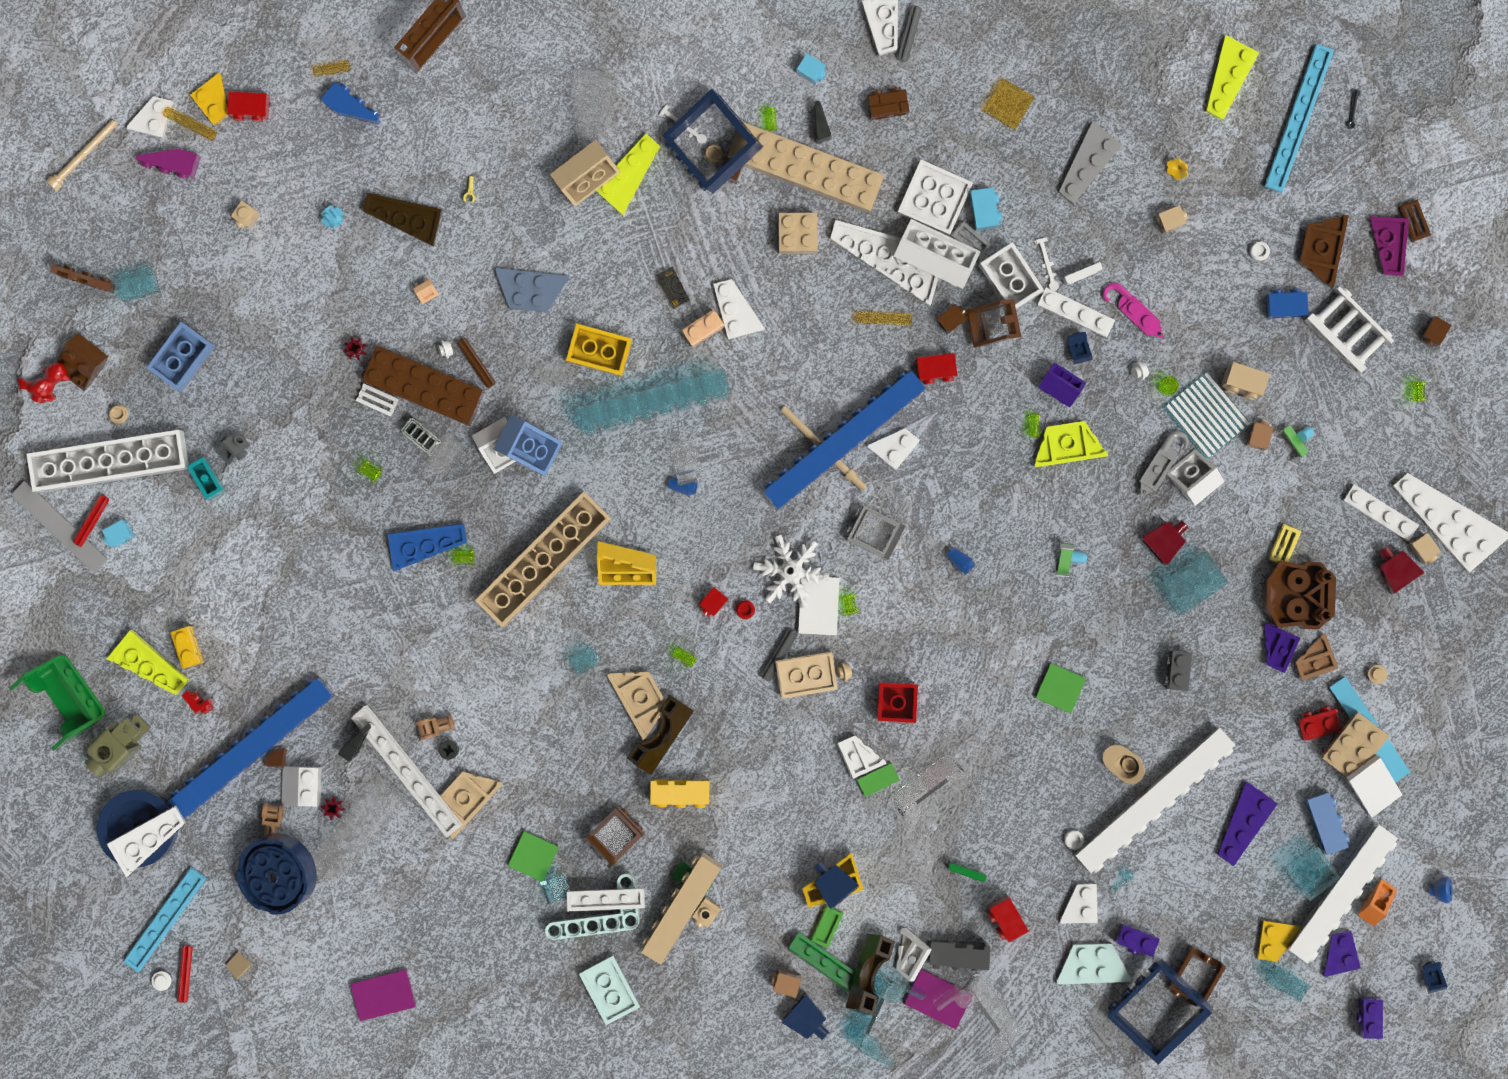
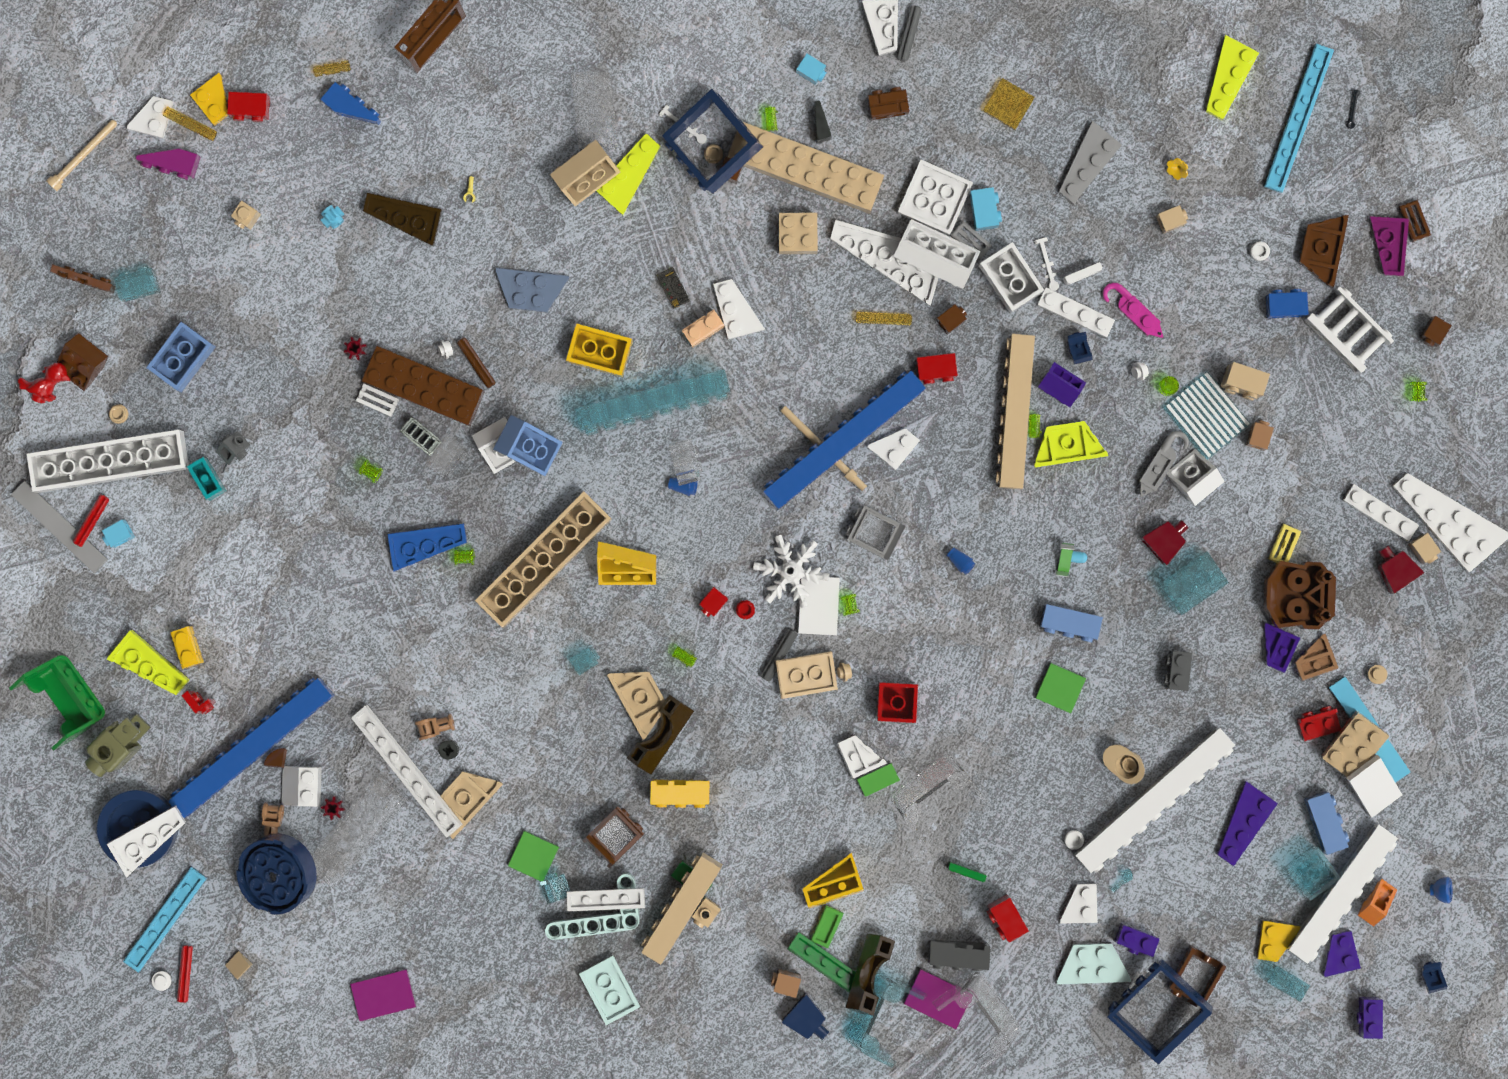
(353, 746): pearl dark grey slope -> none
(425, 291): light nougat tile -> none
(834, 884): dark blue torso -> none
(911, 955): white wing -> none
(993, 323): window -> none
(1016, 411): none -> tan brick
(1071, 623): none -> medium blue brick
(1298, 439): bright green piece -> none

